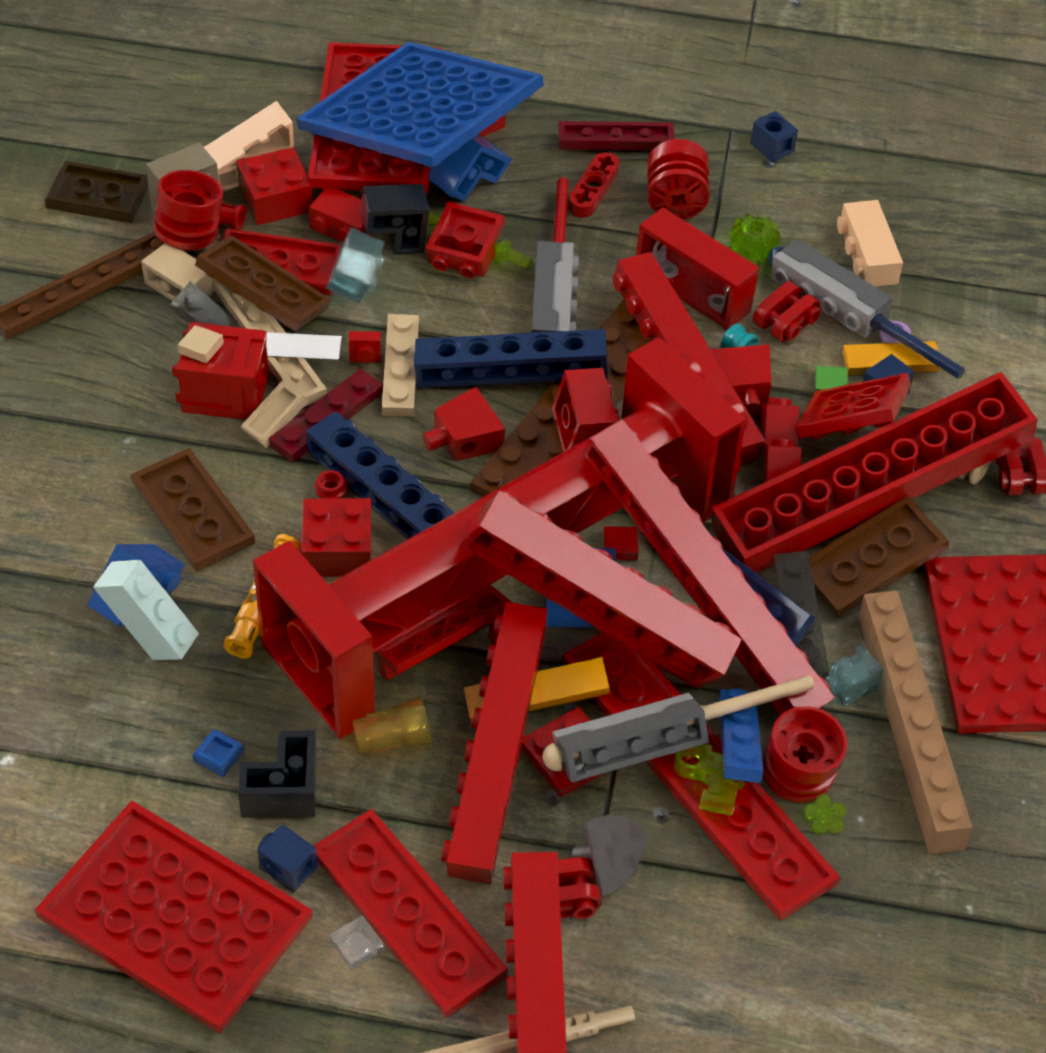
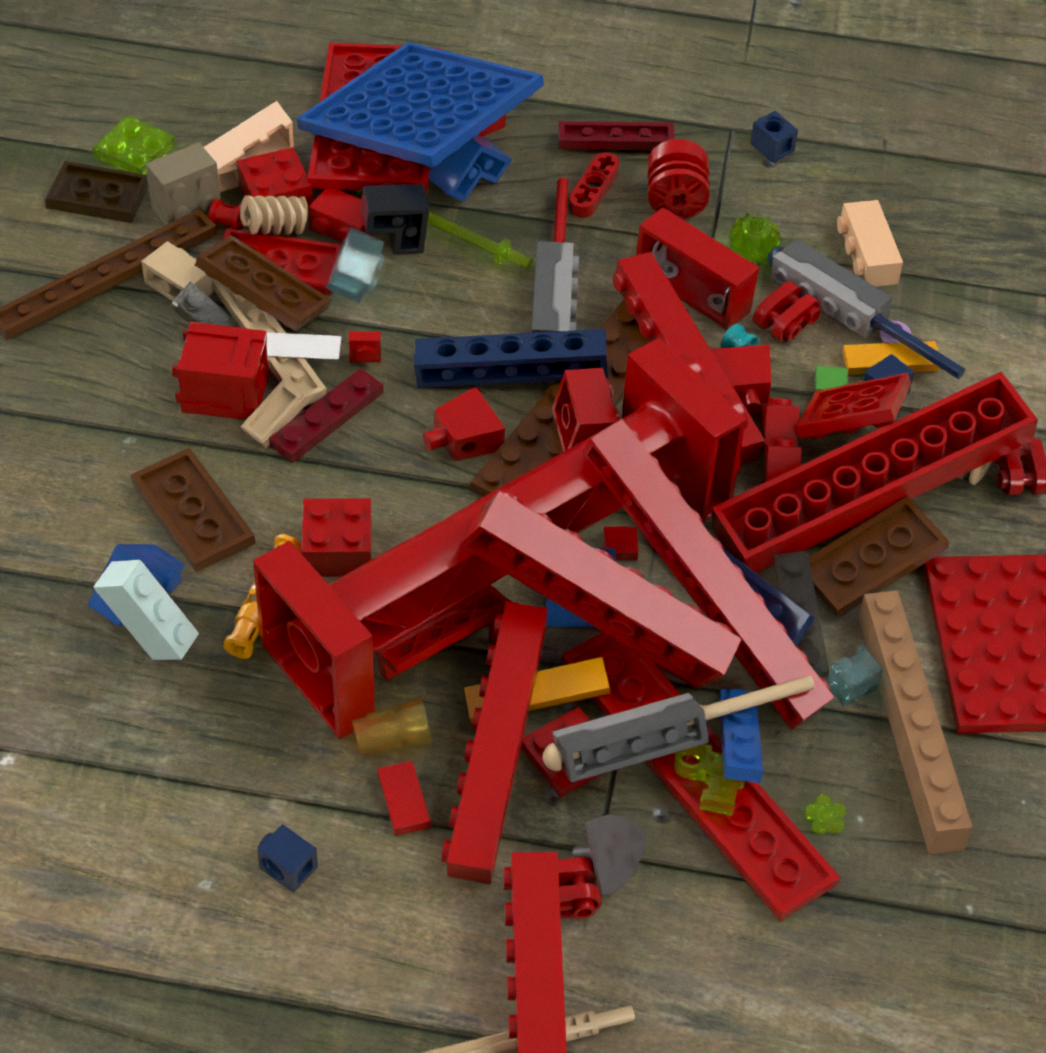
(133, 145): none -> clear neon green plate
(175, 915): red plate -> none
(188, 209): red wheel -> none
(200, 344): tan tile -> none
(218, 752): blue tile -> none
(274, 214): none -> tan piece
(282, 786): black brick -> none
(330, 485): red plate -> none
(356, 942): clear plate -> none
(375, 475): dark blue brick -> none
(399, 369): tan plate -> none
(403, 798): none -> red tile
(410, 913): red plate -> none
(464, 240): red plate -> none
(804, 754): red wheel -> none

